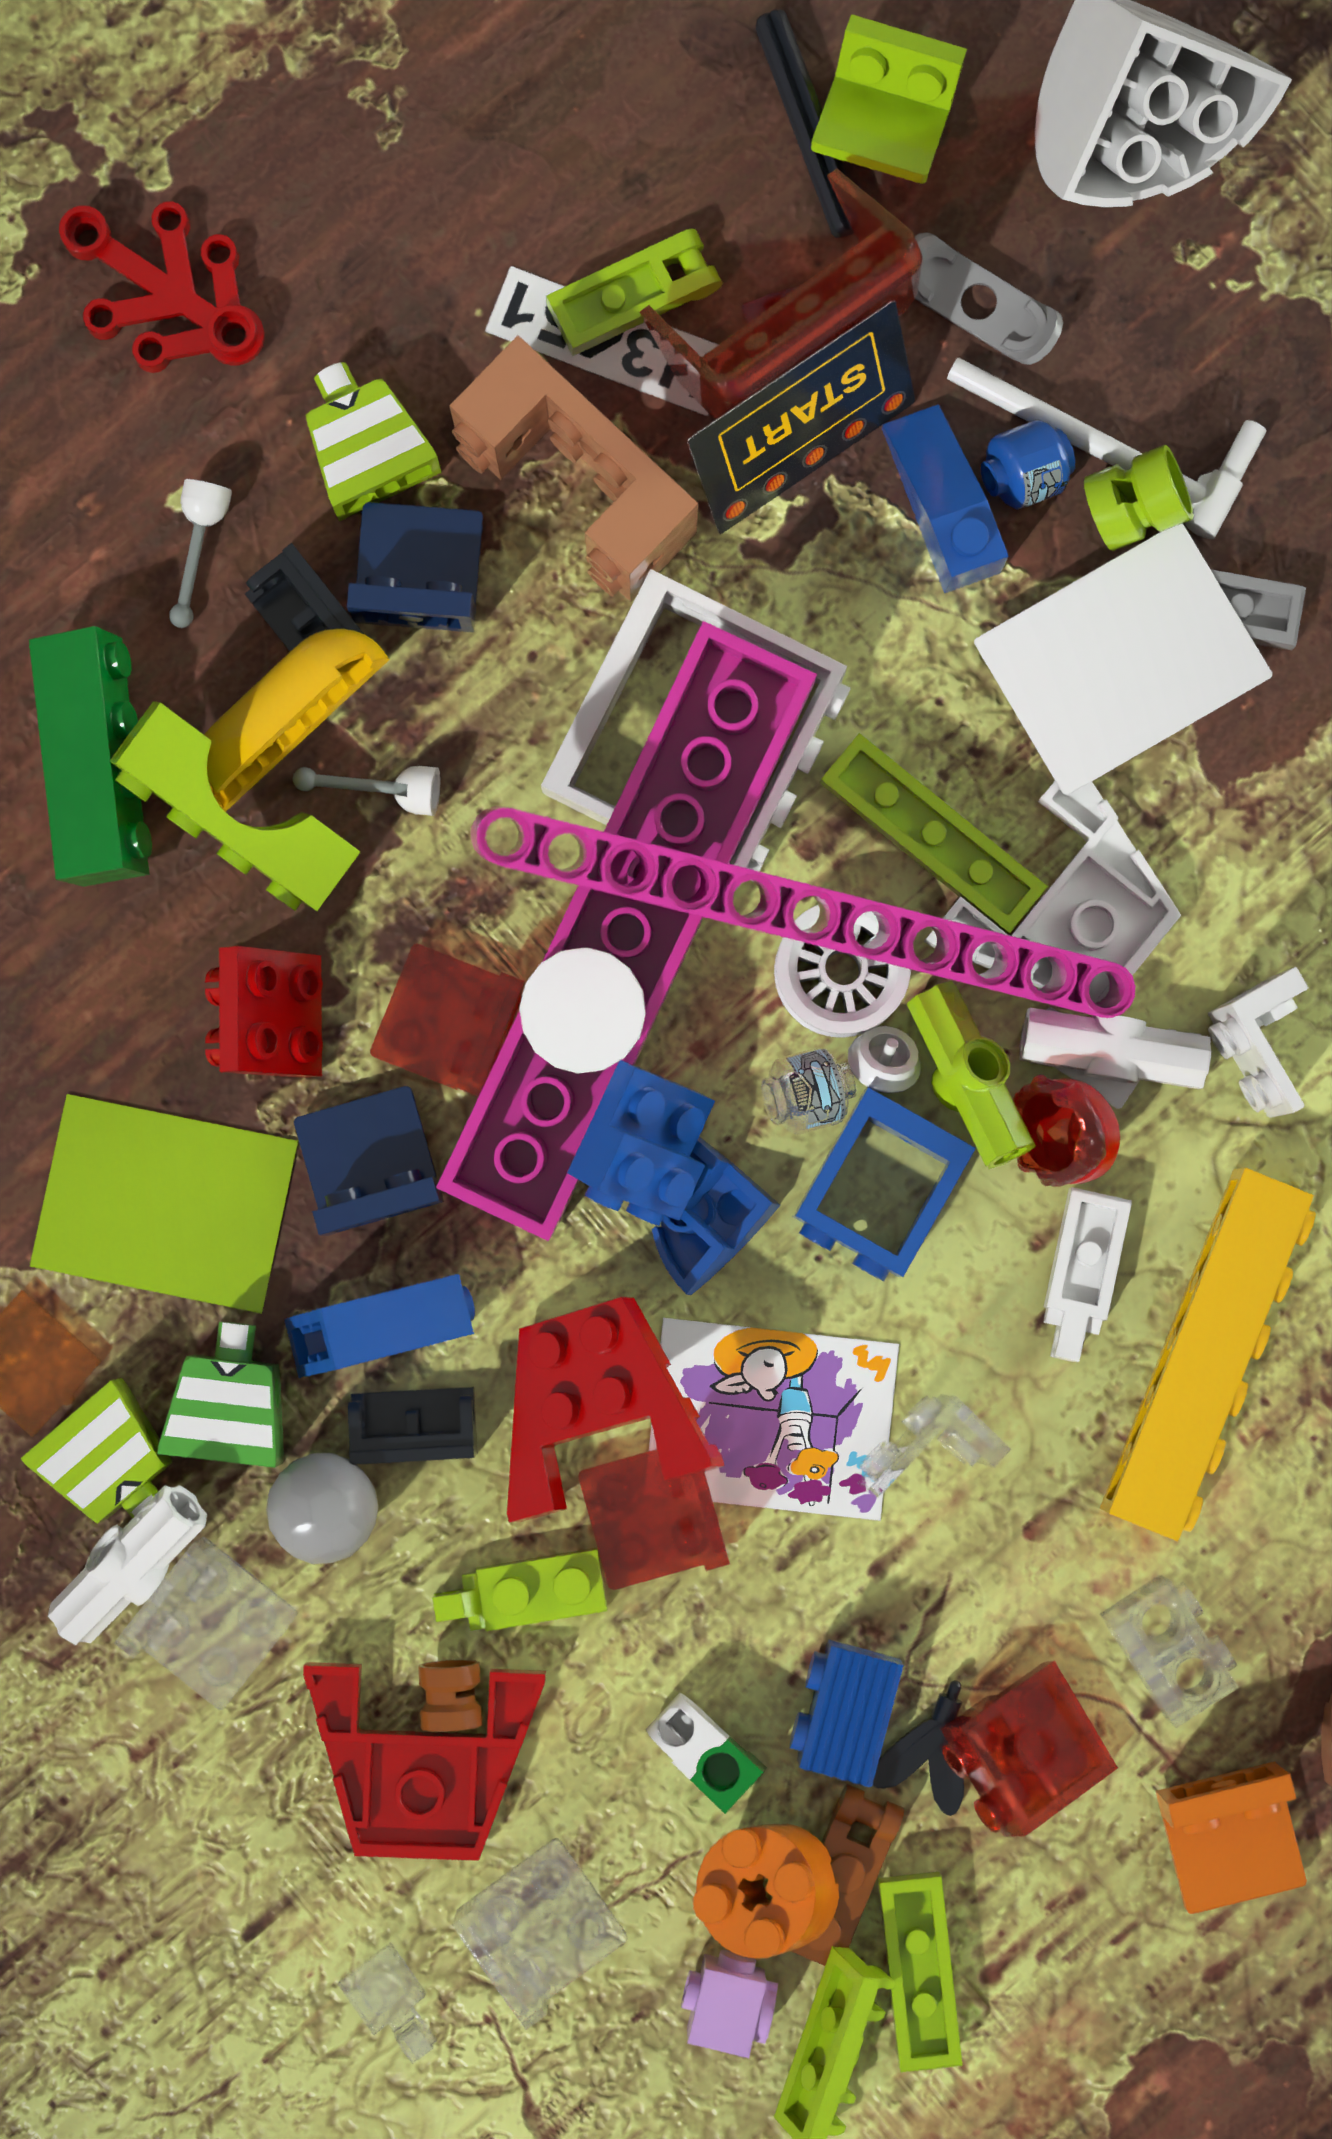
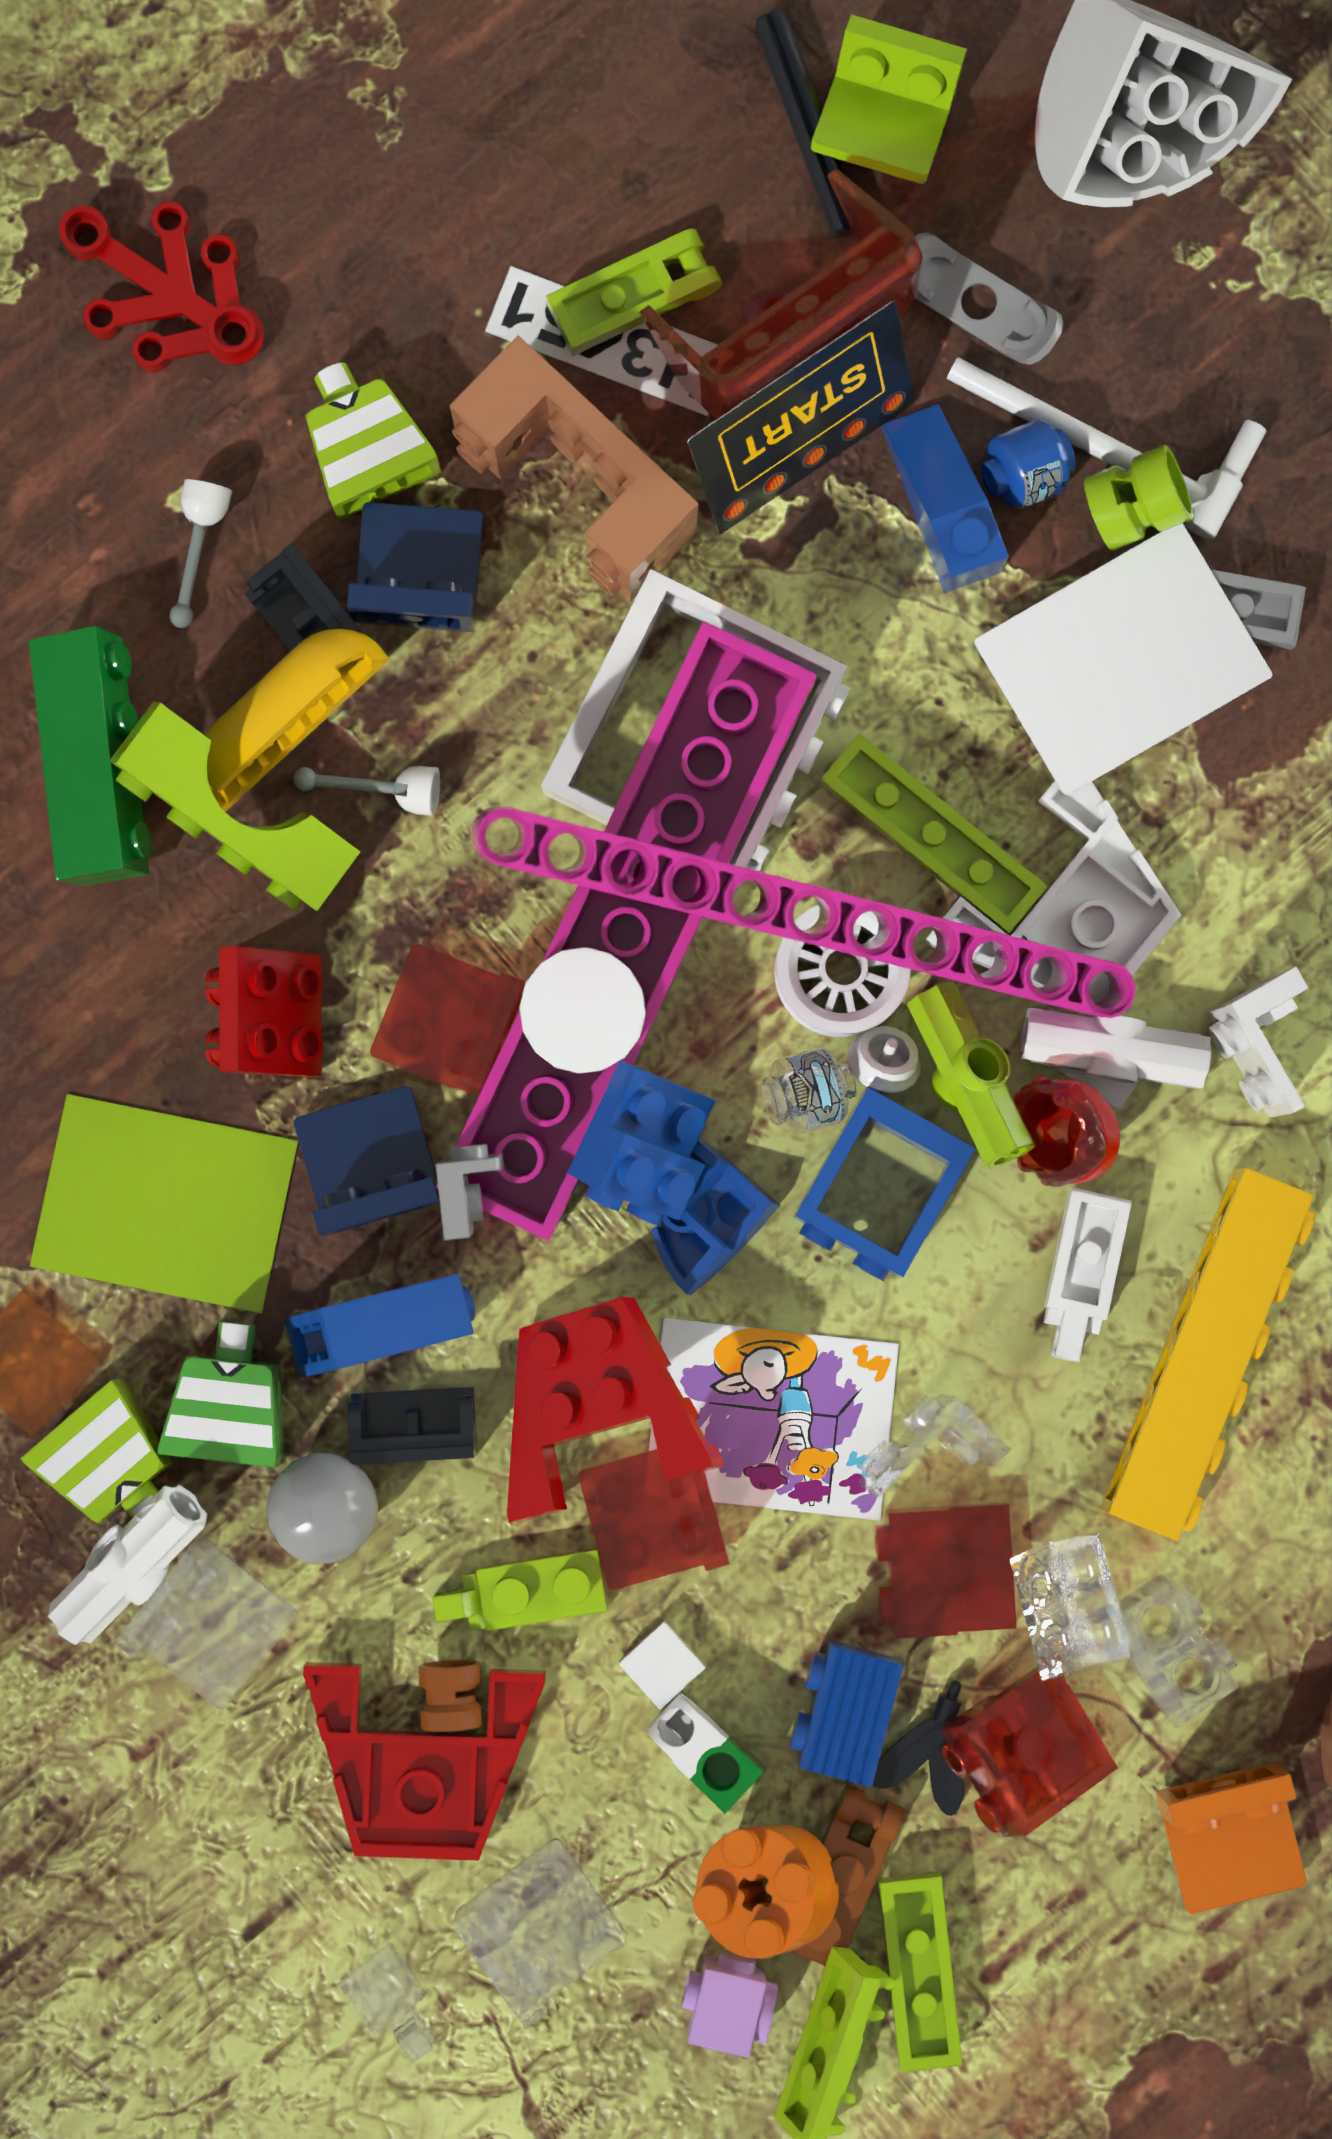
(458, 1199): none -> light grey bracket
(662, 1664): none -> white tile
(946, 1570): none -> clear red plate
(1070, 1606): none -> clear brick

